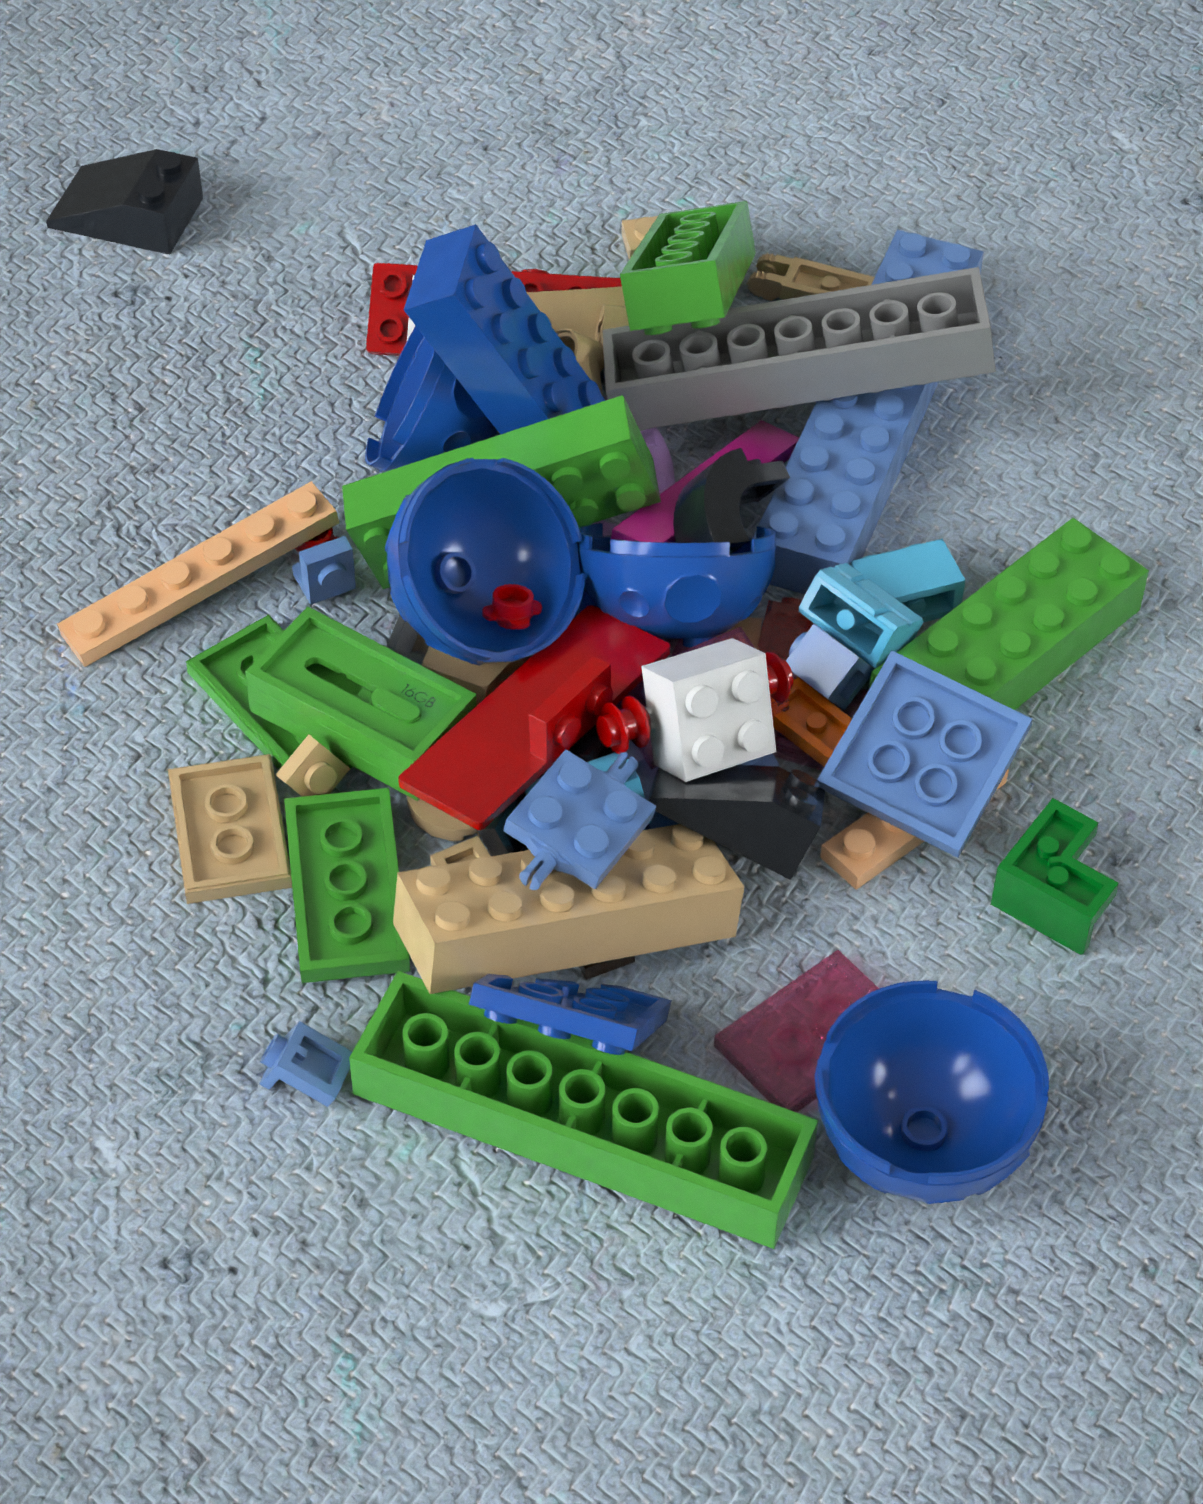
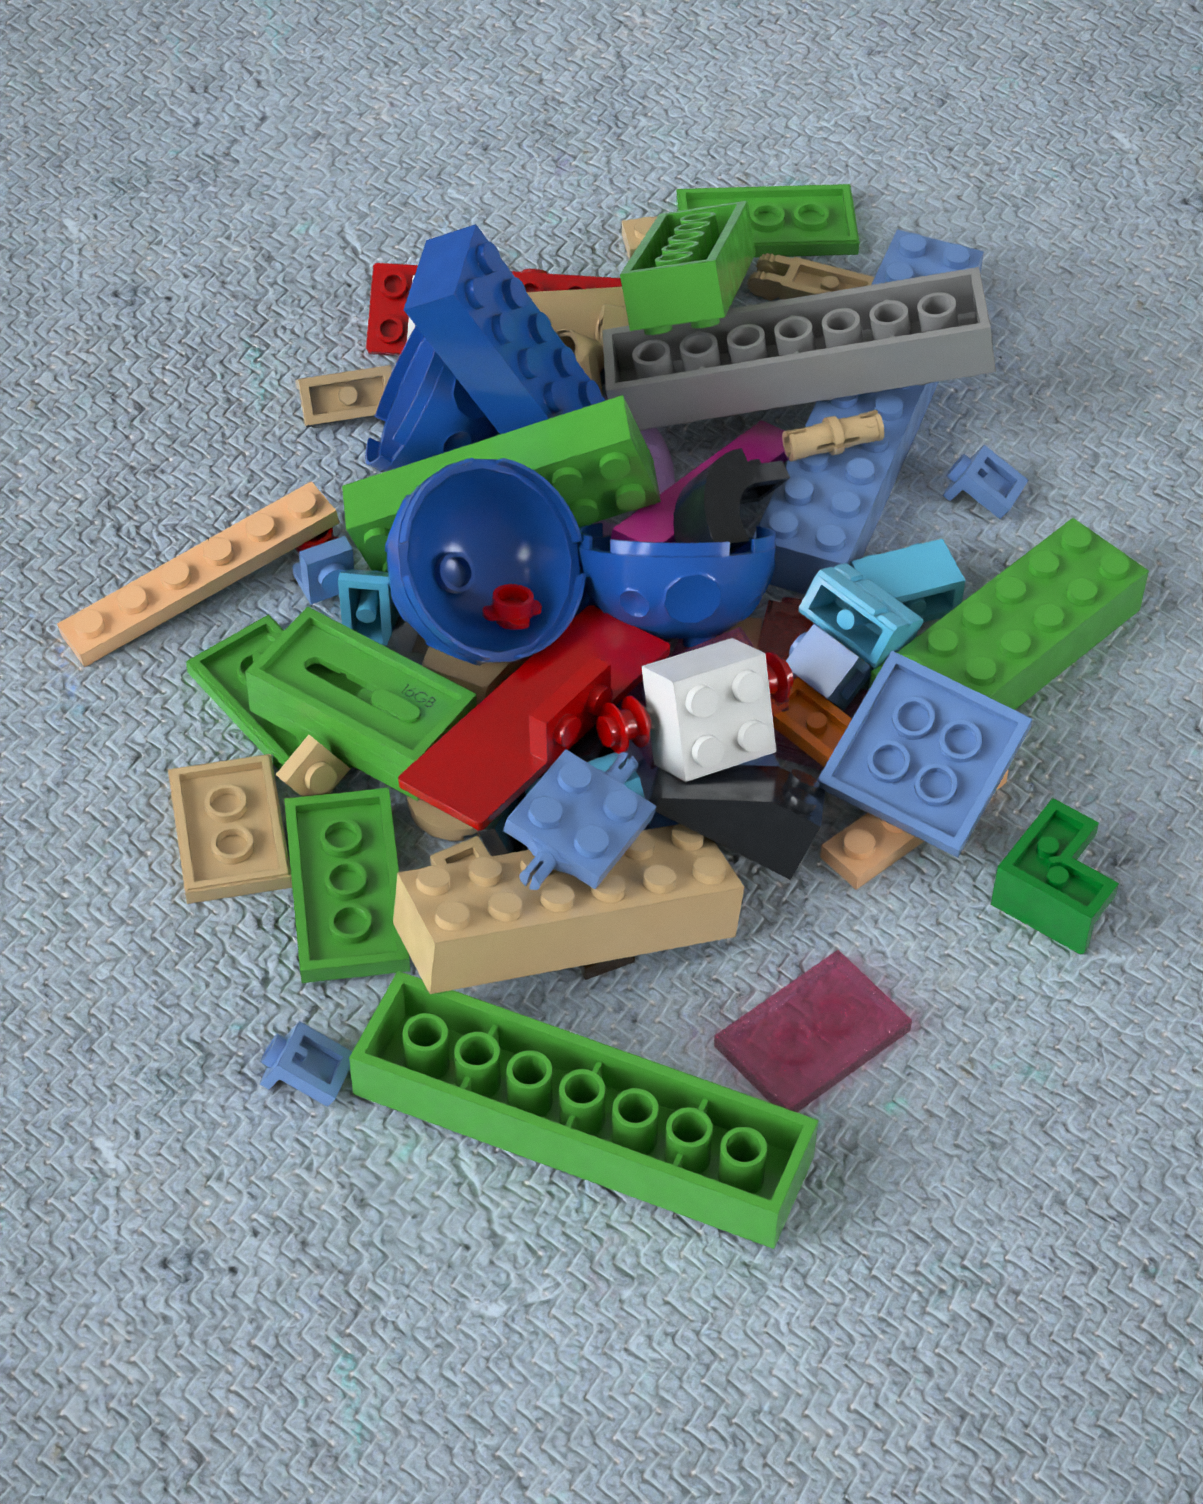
(132, 200): black slope -> none
(342, 394): none -> tan panel
(367, 604): none -> medium azure slope
(608, 1015): blue plate -> none
(789, 218): none -> bright green tile
(833, 435): none -> tan pin
(931, 1091): blue rock -> none
(986, 480): none -> medium blue bracket

